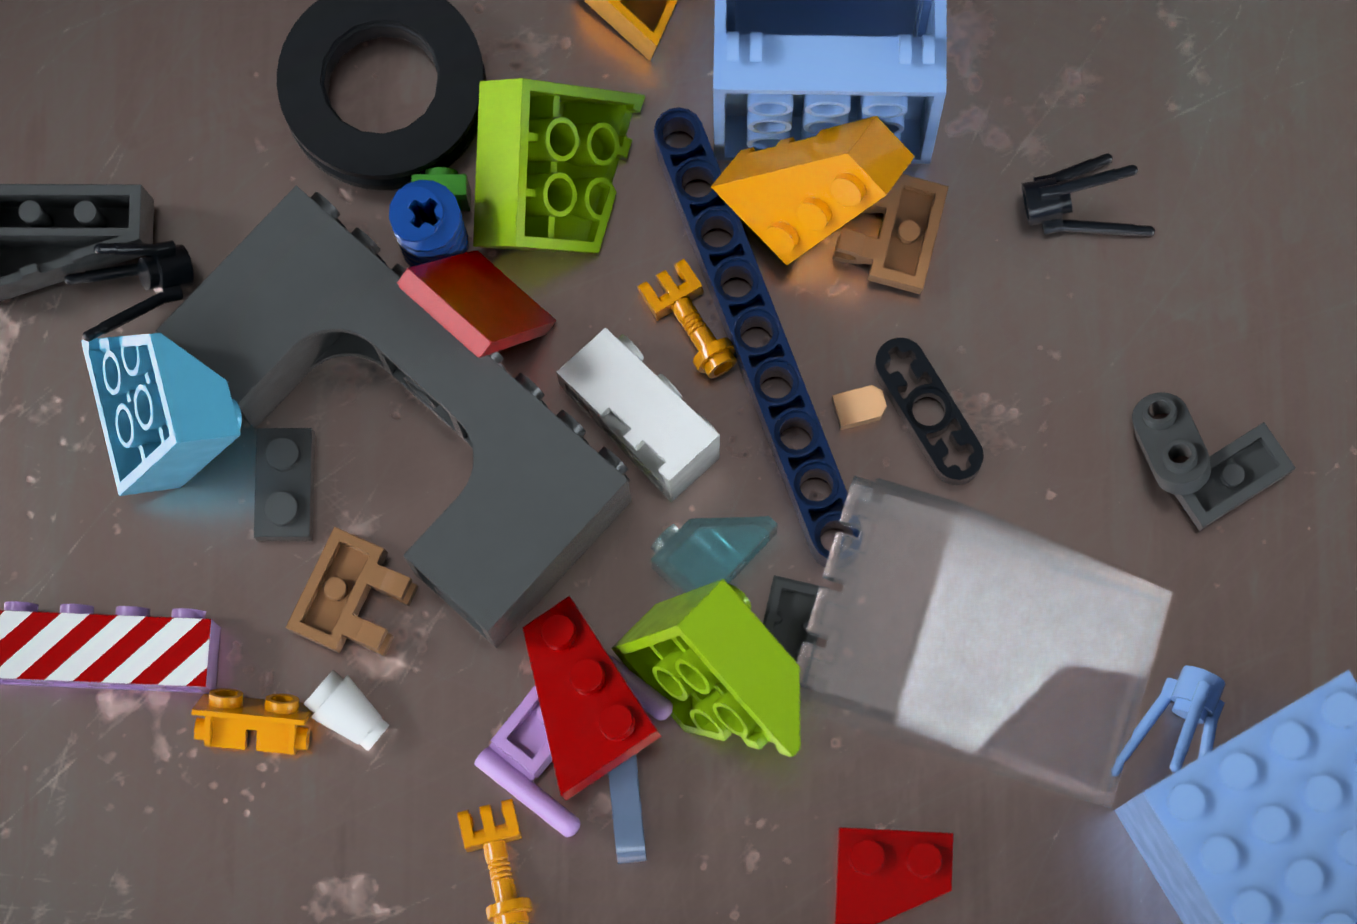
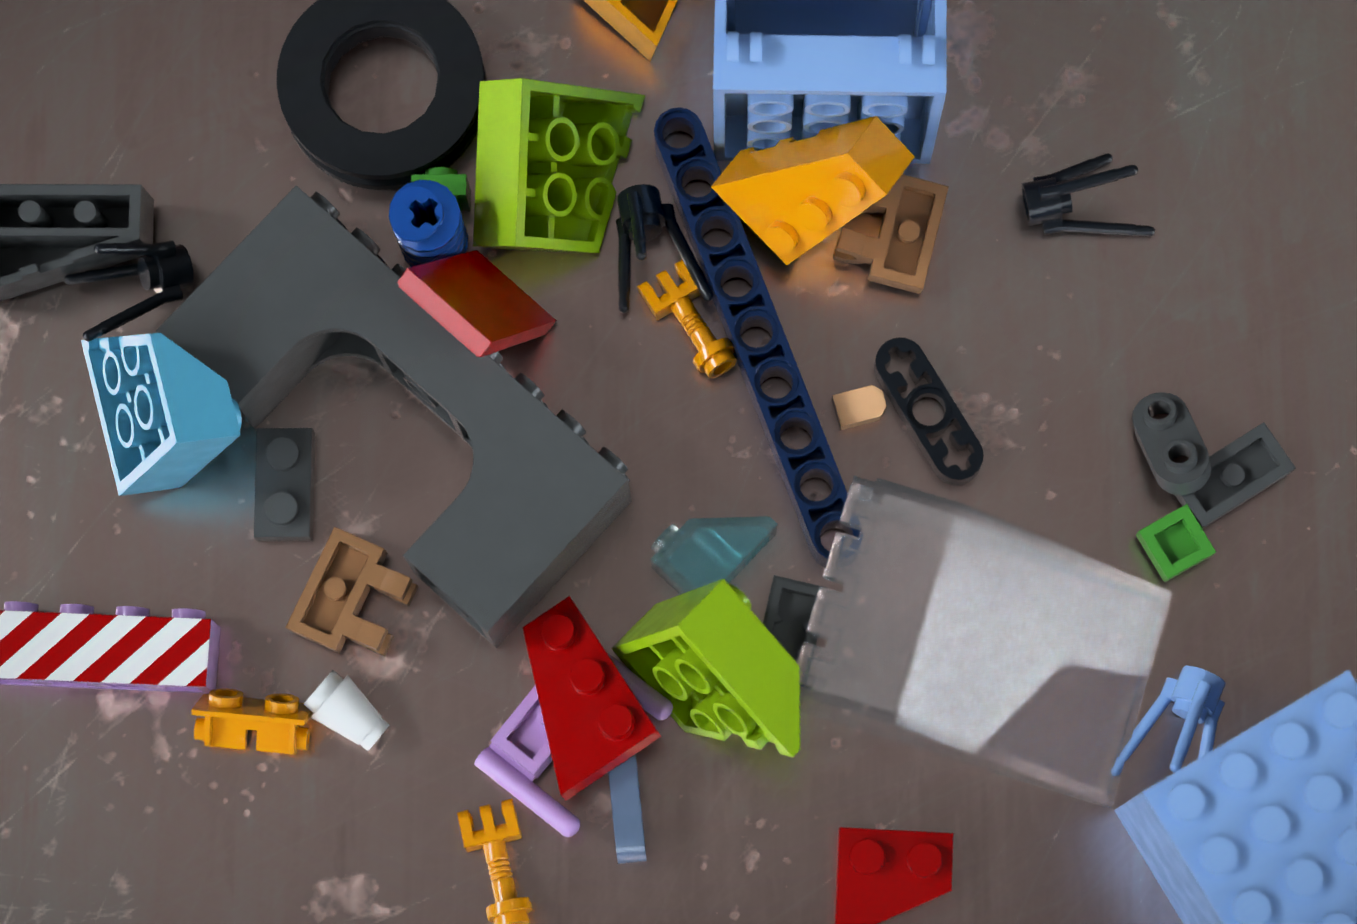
(641, 221): none -> black plant
(641, 412): white wedge -> none
(1175, 543): none -> bright green plate

